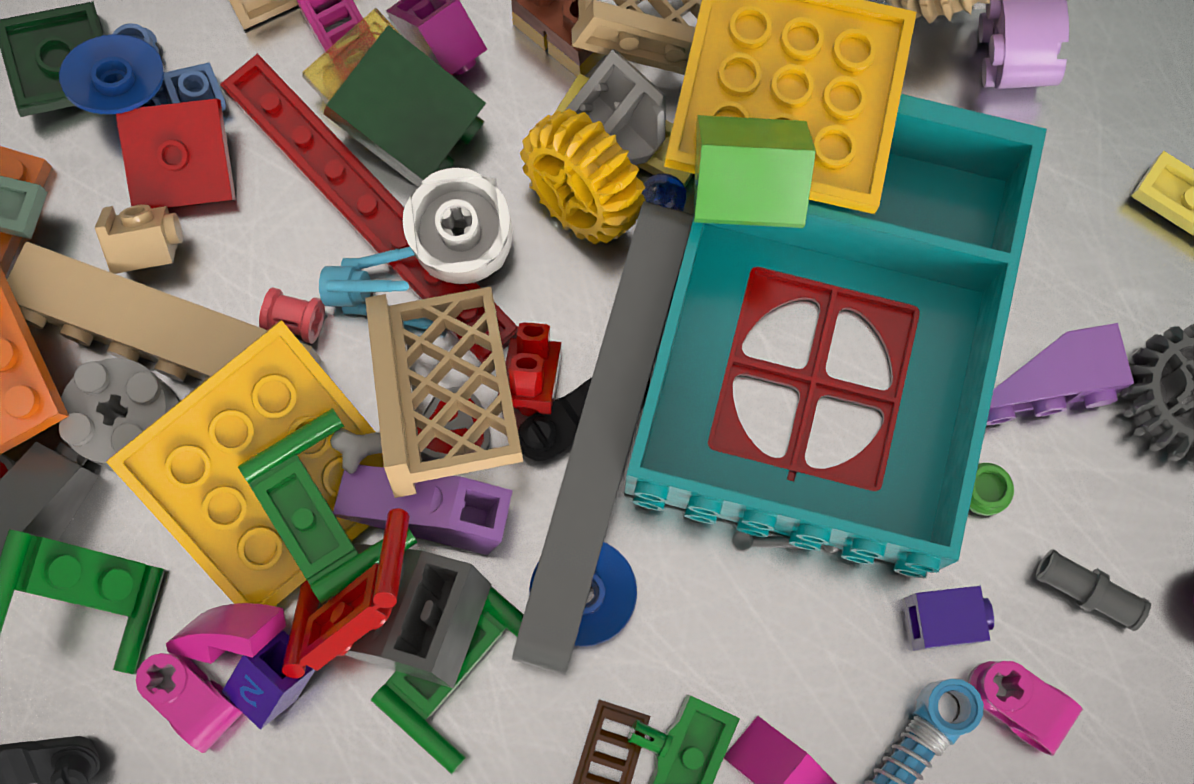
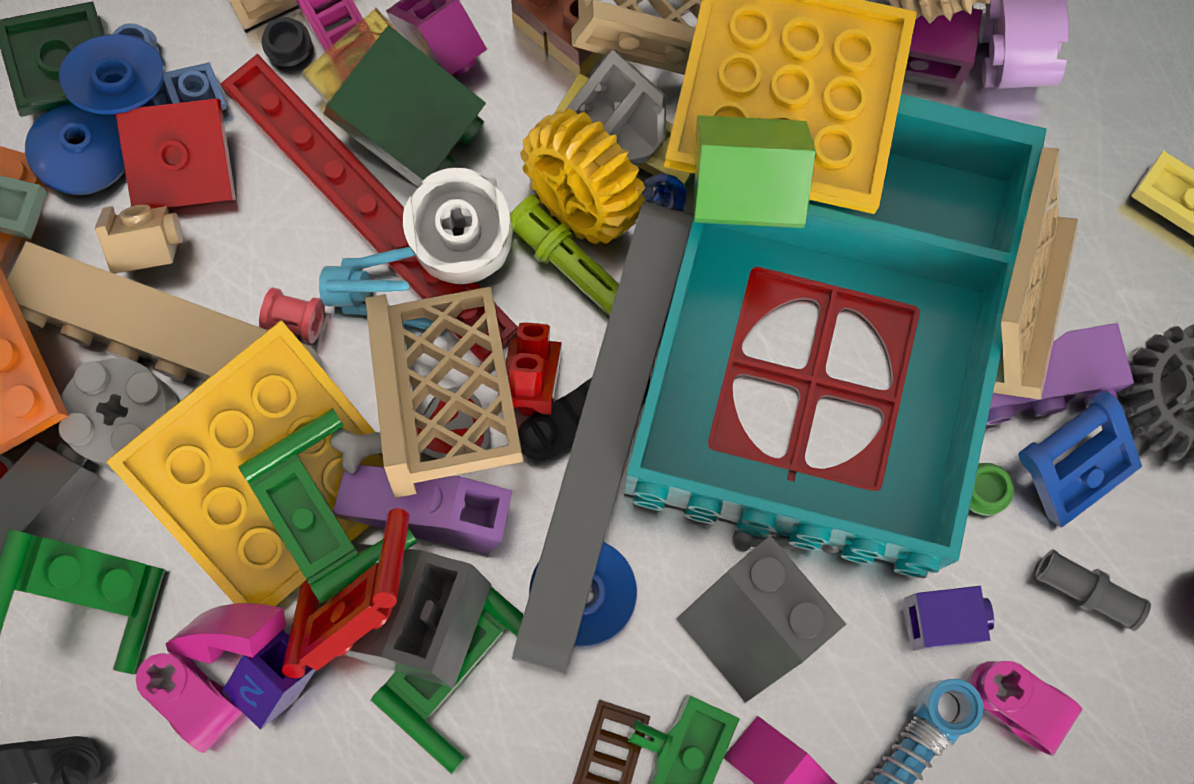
(77, 167): none -> blue dish
(286, 41): none -> black plate
(554, 245): none -> lime pin
(760, 620): none -> dark grey slope
(944, 47): none -> magenta slope
(1036, 287): none -> tan fence
(1091, 468): none -> blue plate

